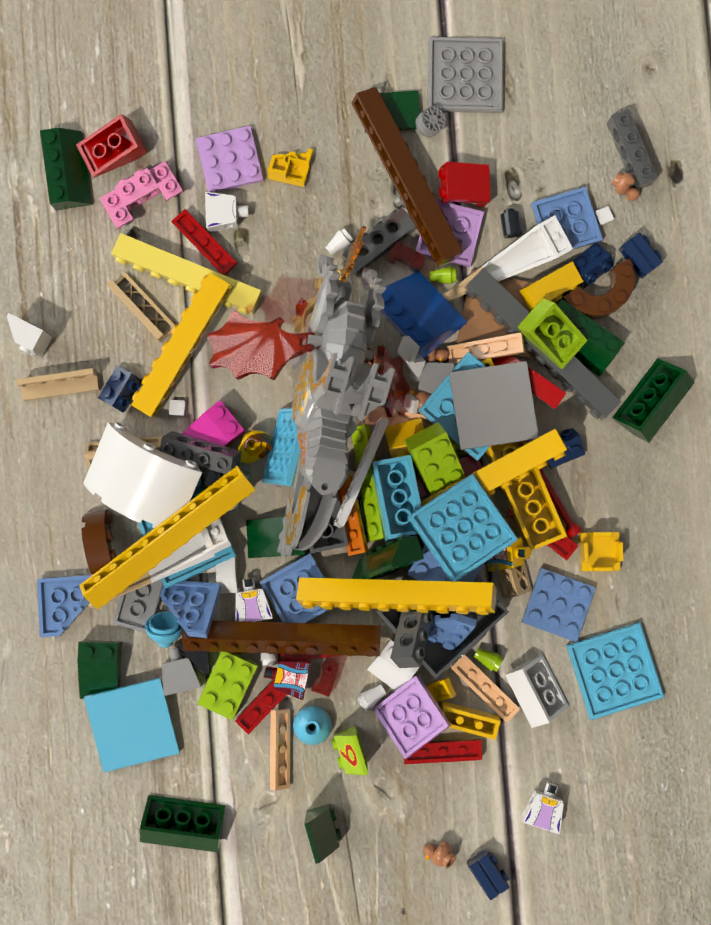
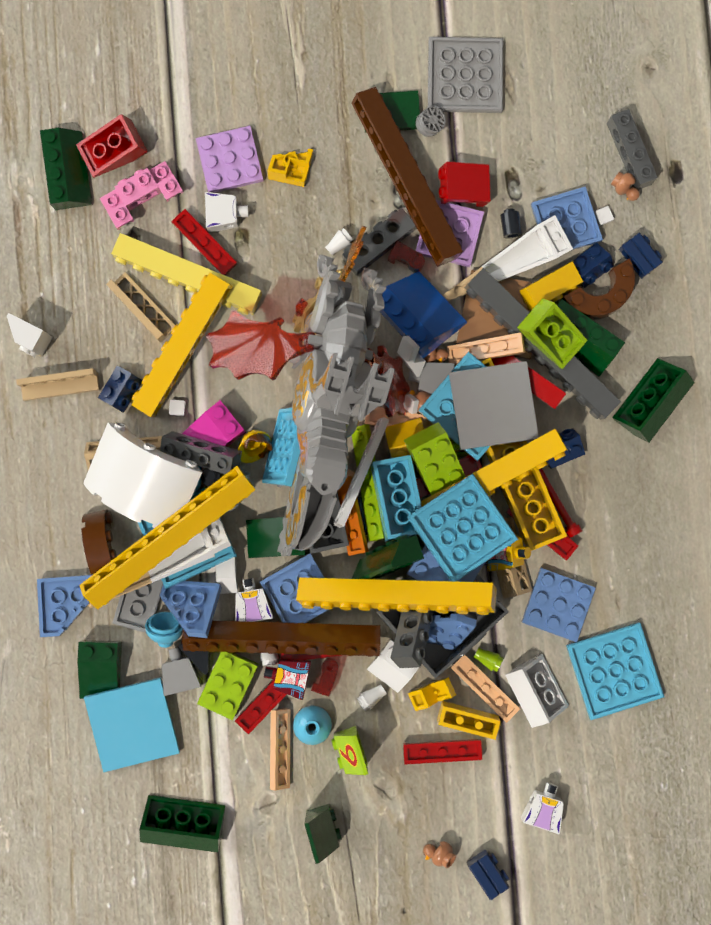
(412, 716): lavender plate -> none
(444, 275): lime cone -> none
(600, 551): yellow panel -> none

